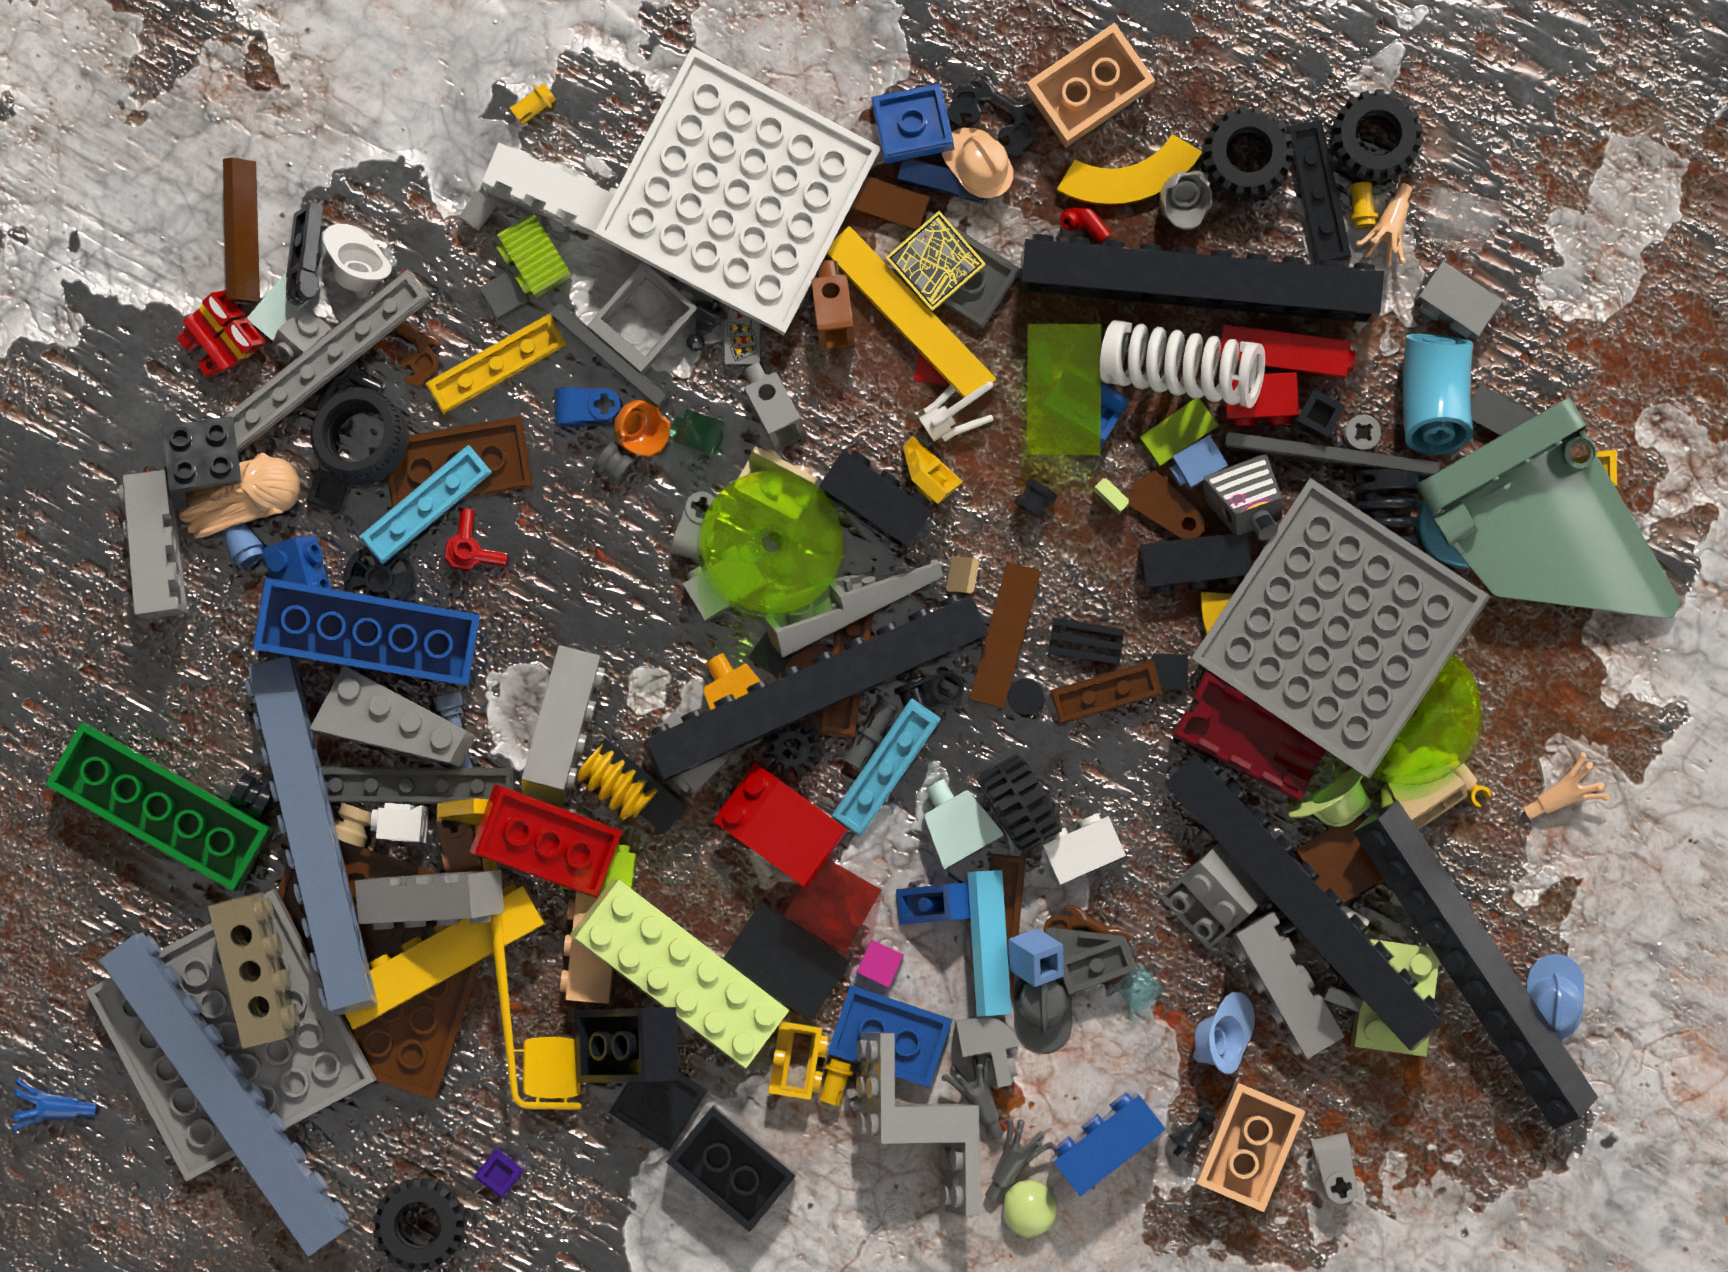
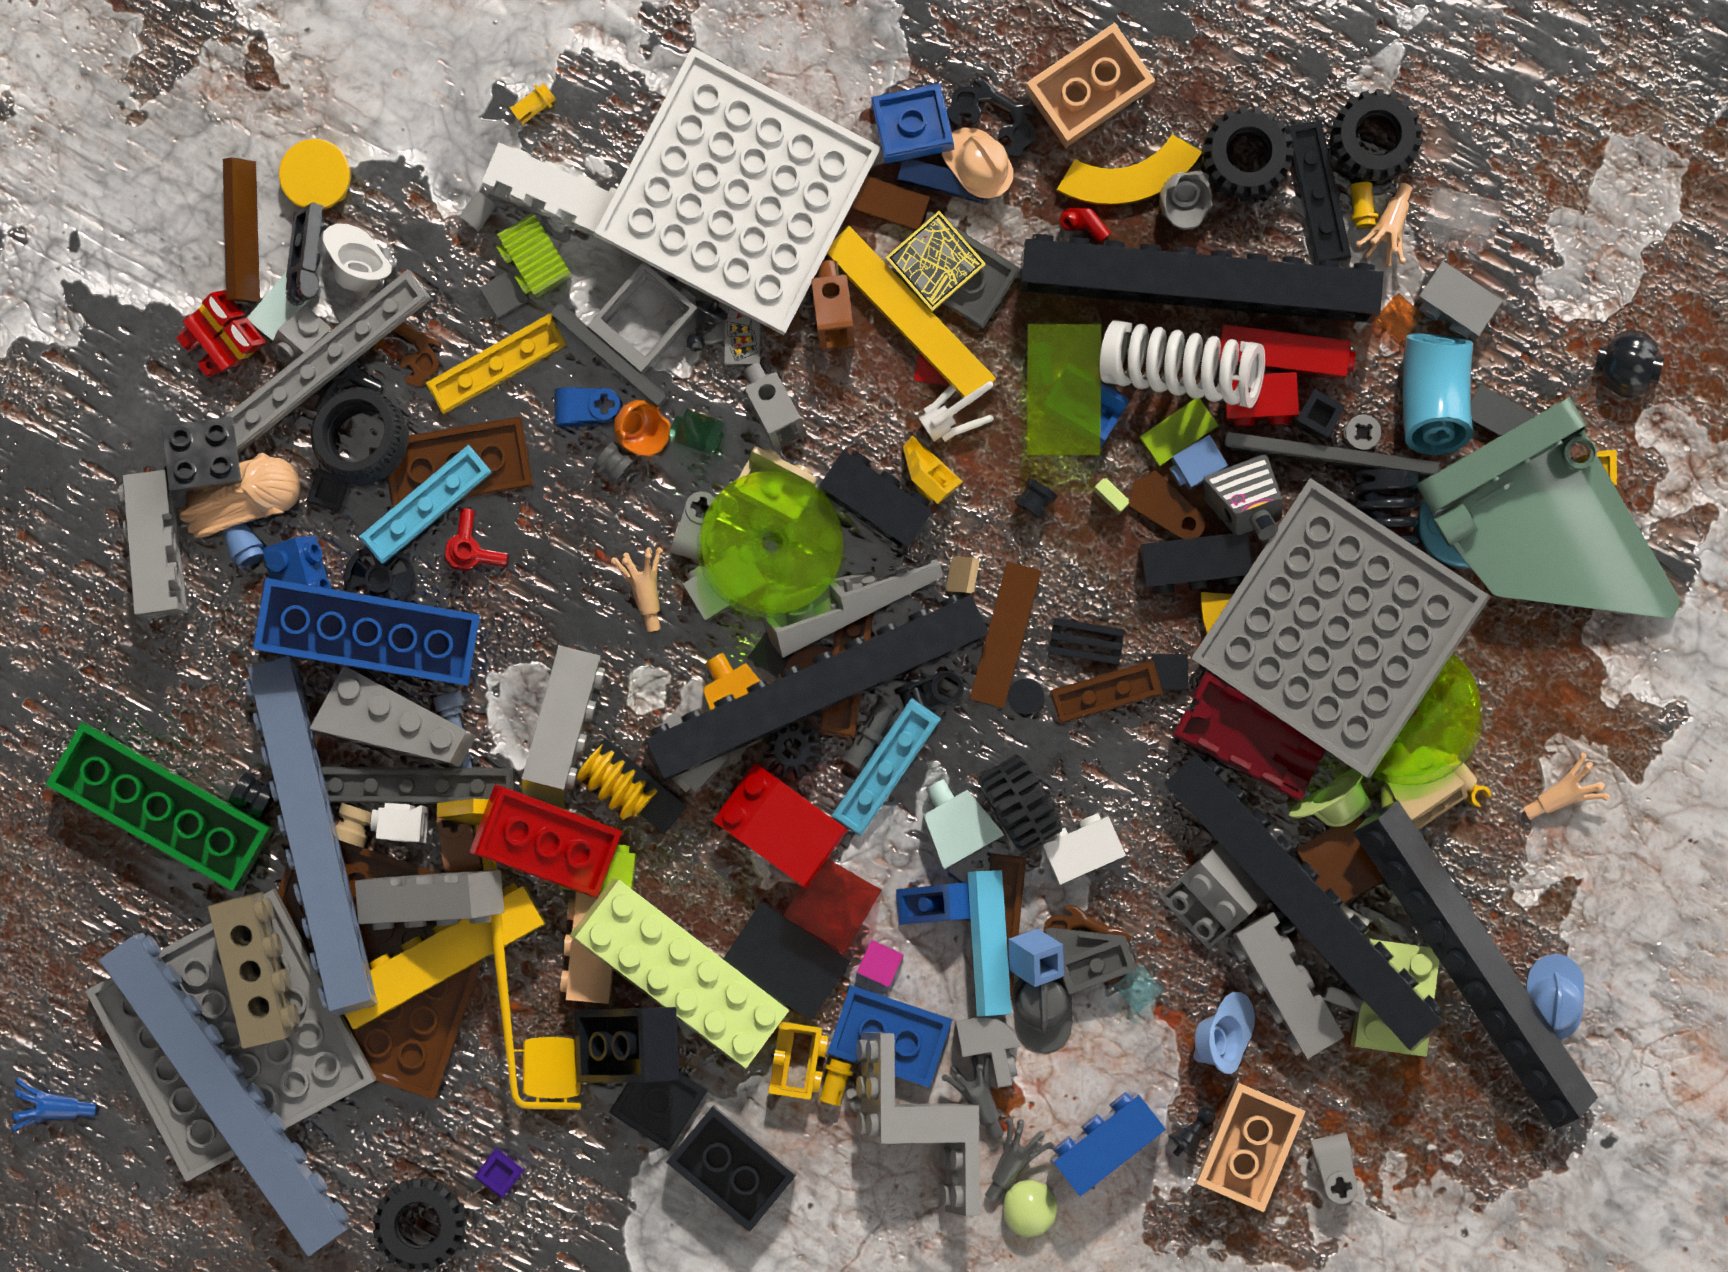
(314, 173): none -> yellow tile
(643, 586): none -> light nougat piece
(1399, 318): none -> clear orange tile
(1630, 363): none -> black plant

